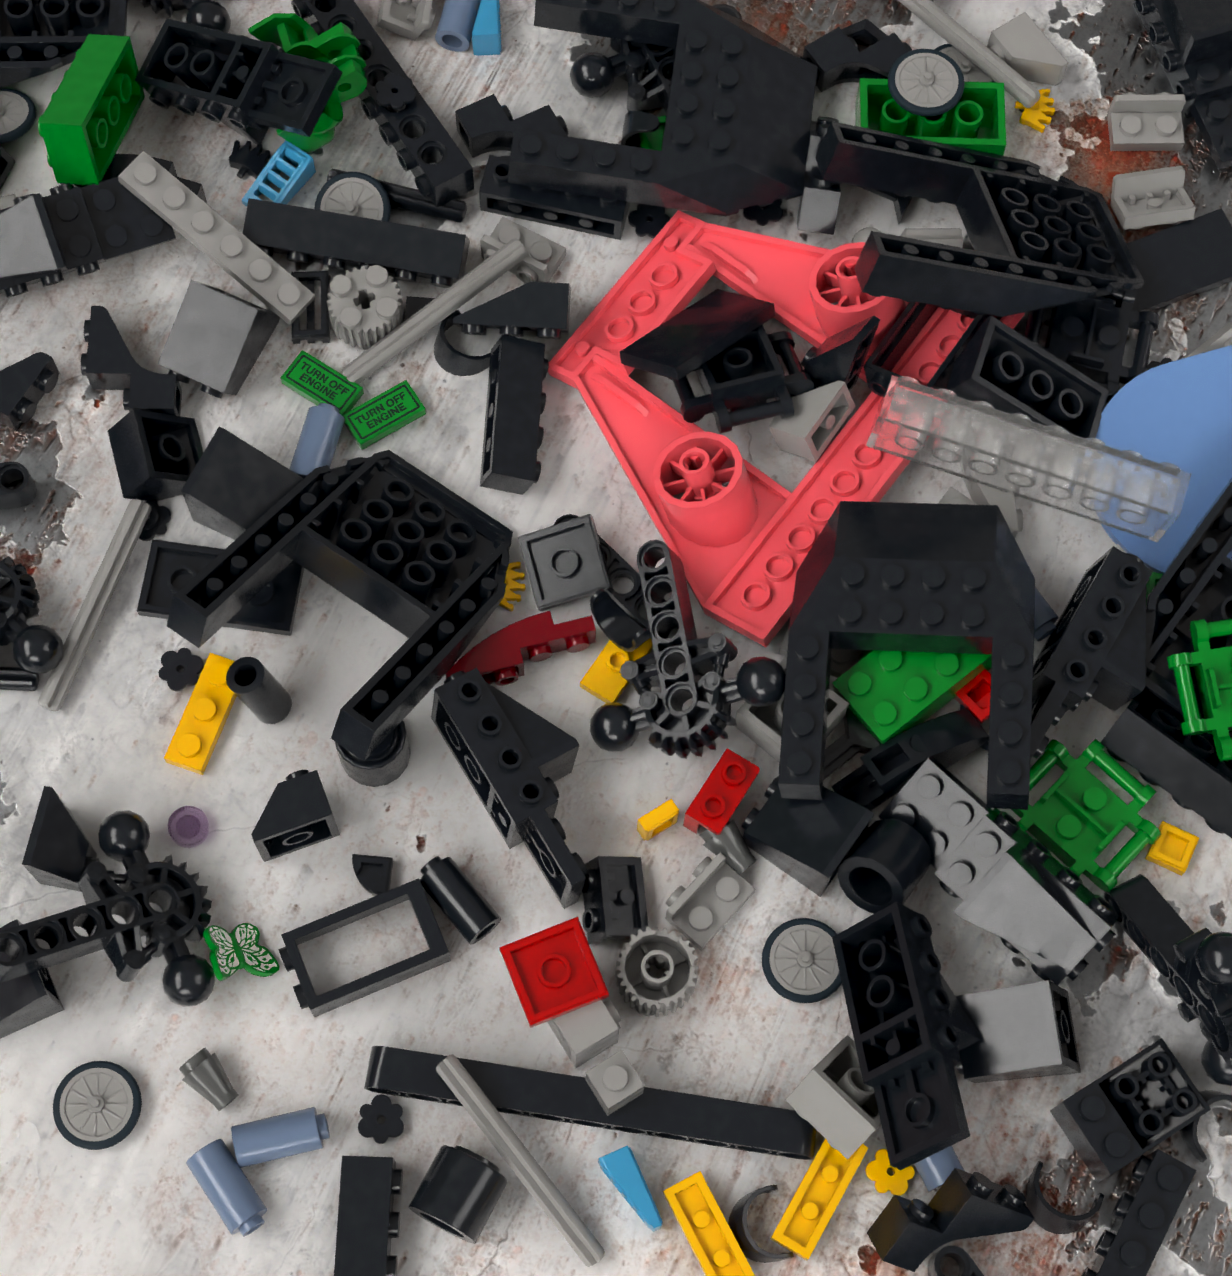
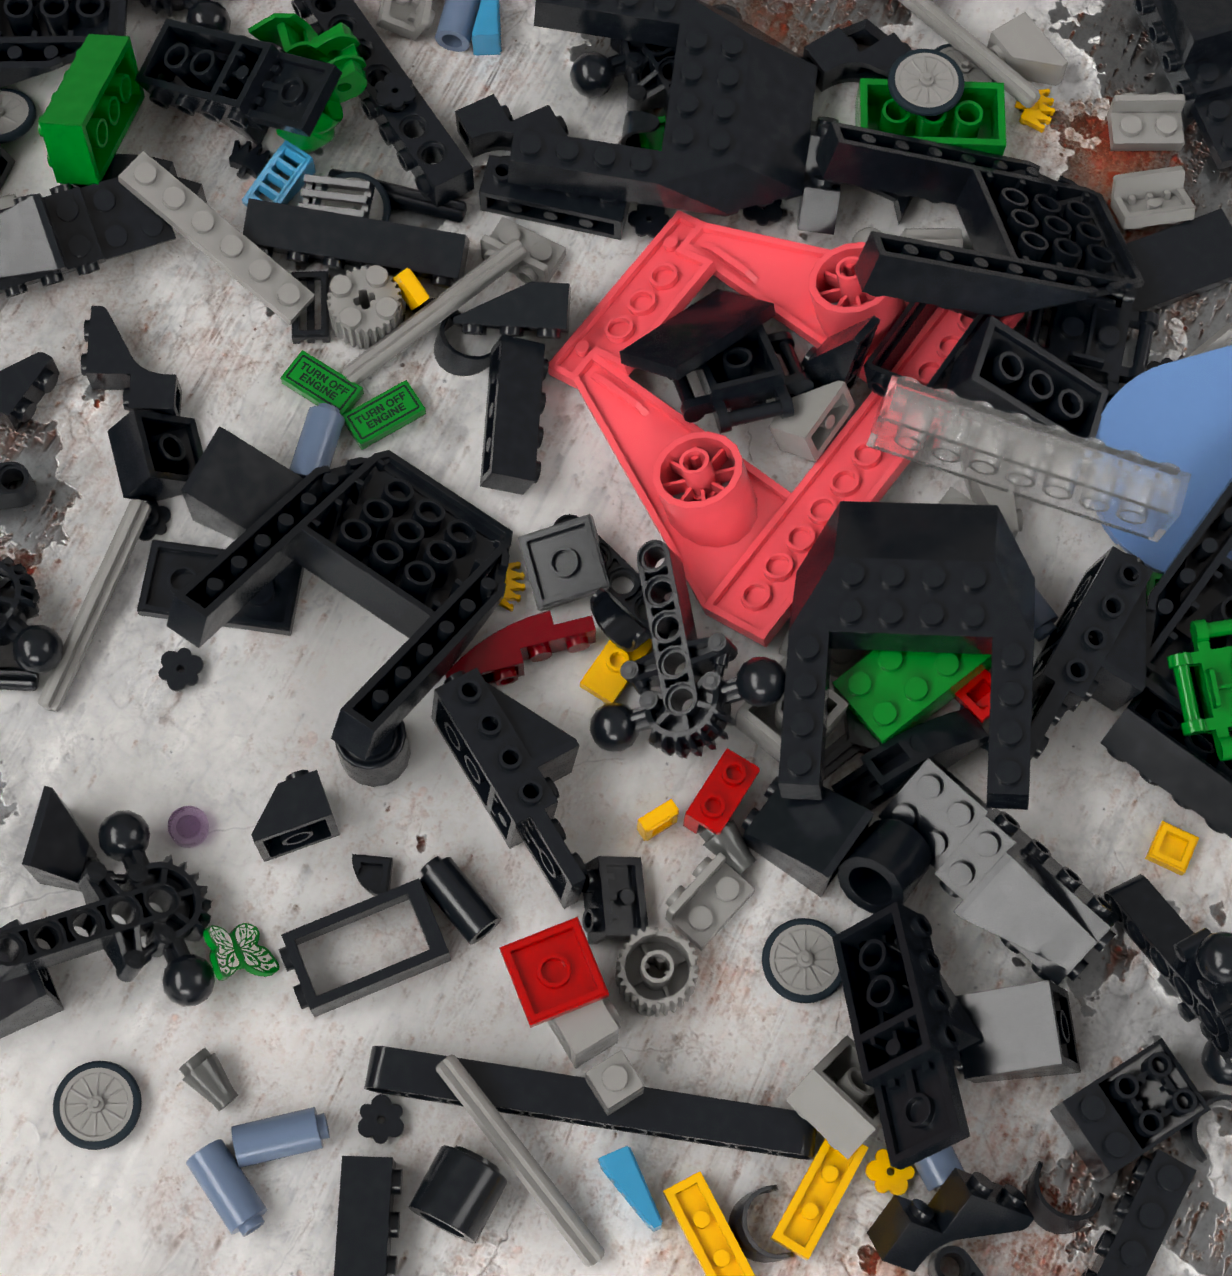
(203, 717): yellow plate -> none
(216, 339): slope -> none
(259, 690): black brick -> none
(309, 193): none -> tile
(411, 288): none -> yellow tile
(1084, 816): green brick -> none

